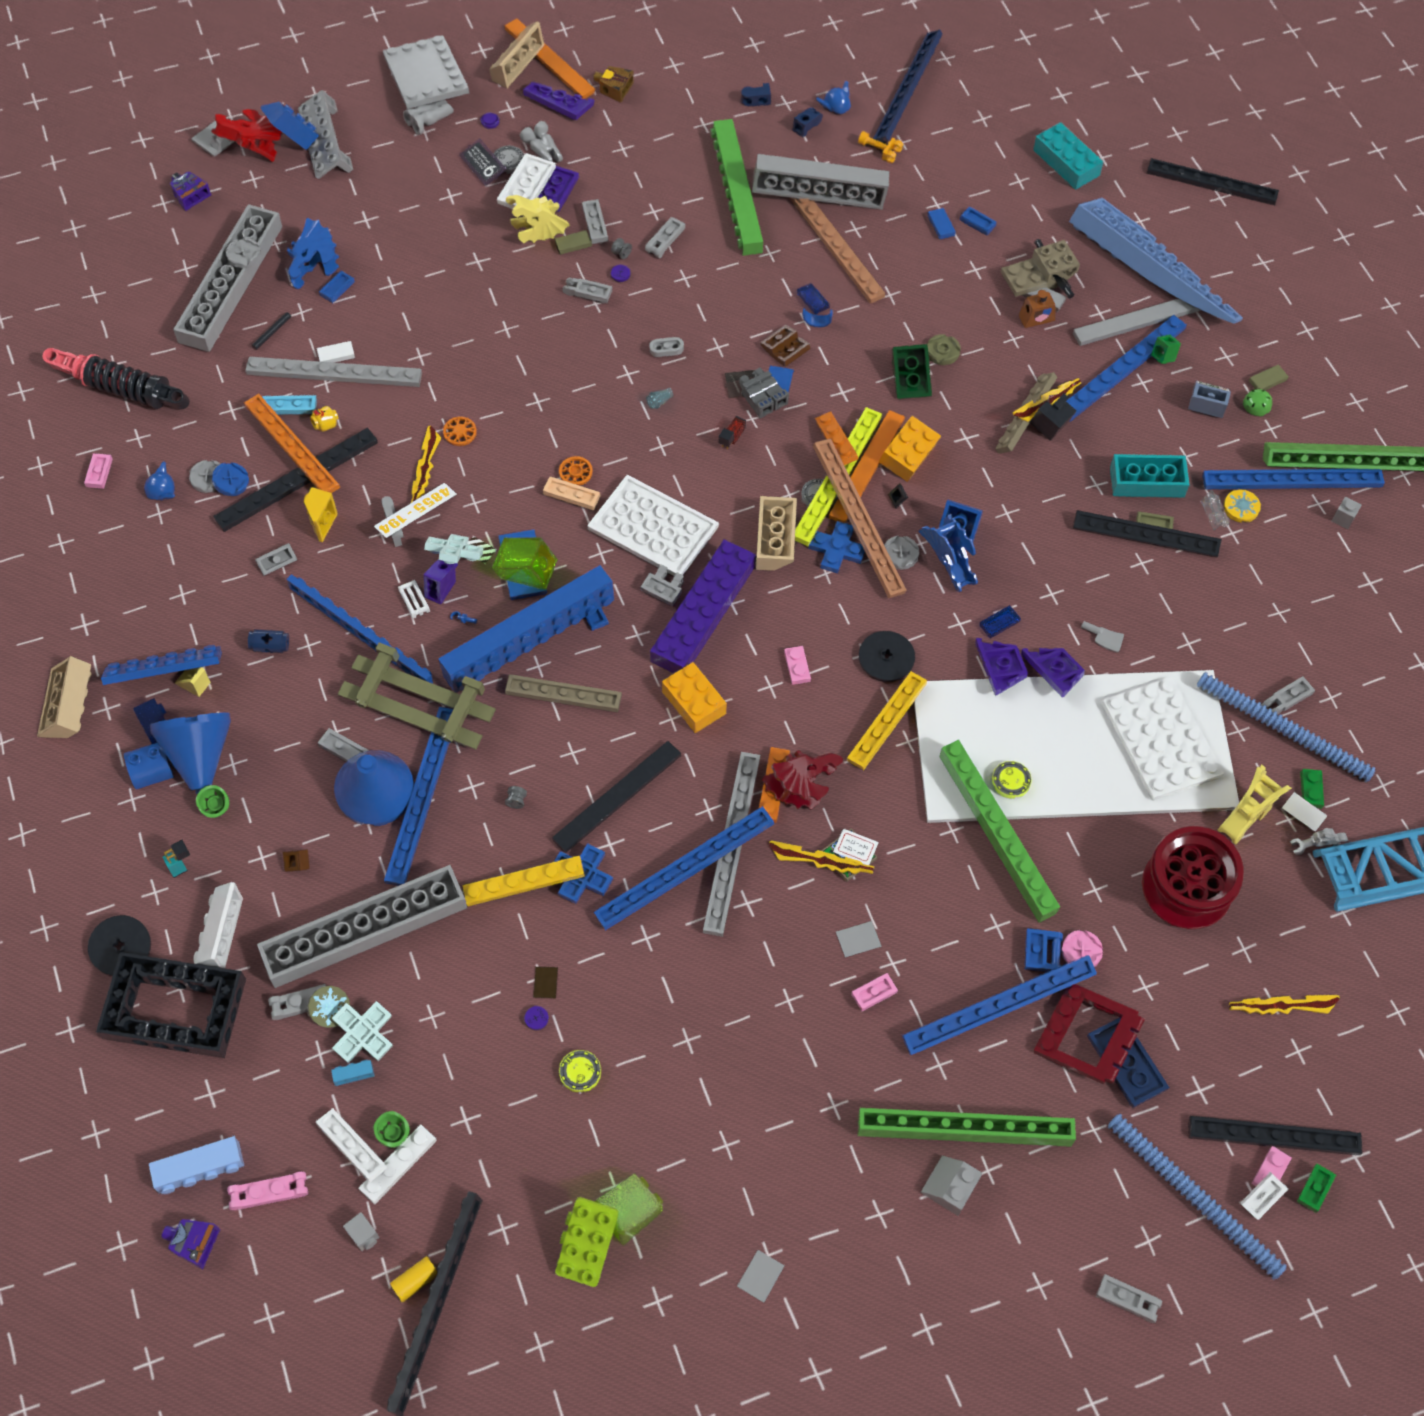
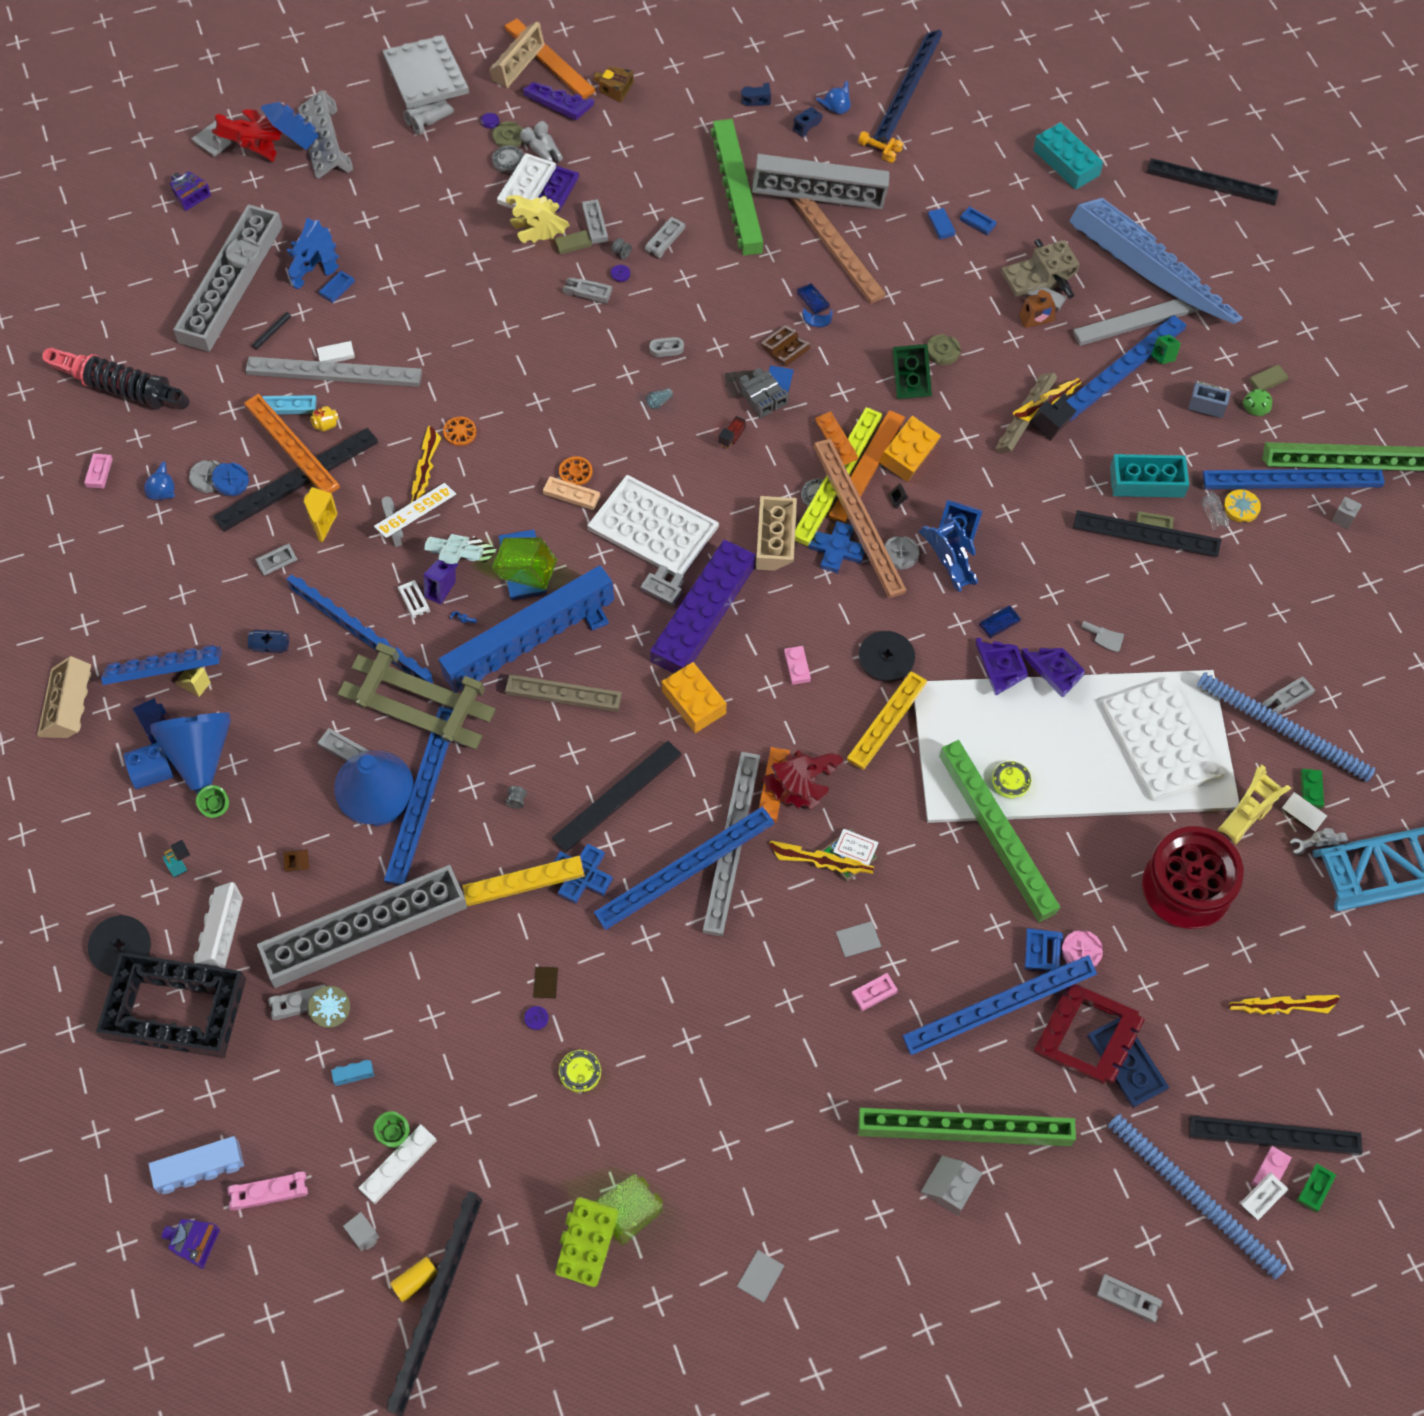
(351, 1145): white plate -> none
(362, 1032): light aqua plate -> none
(482, 162): piece -> none
(507, 134): none -> olive tile

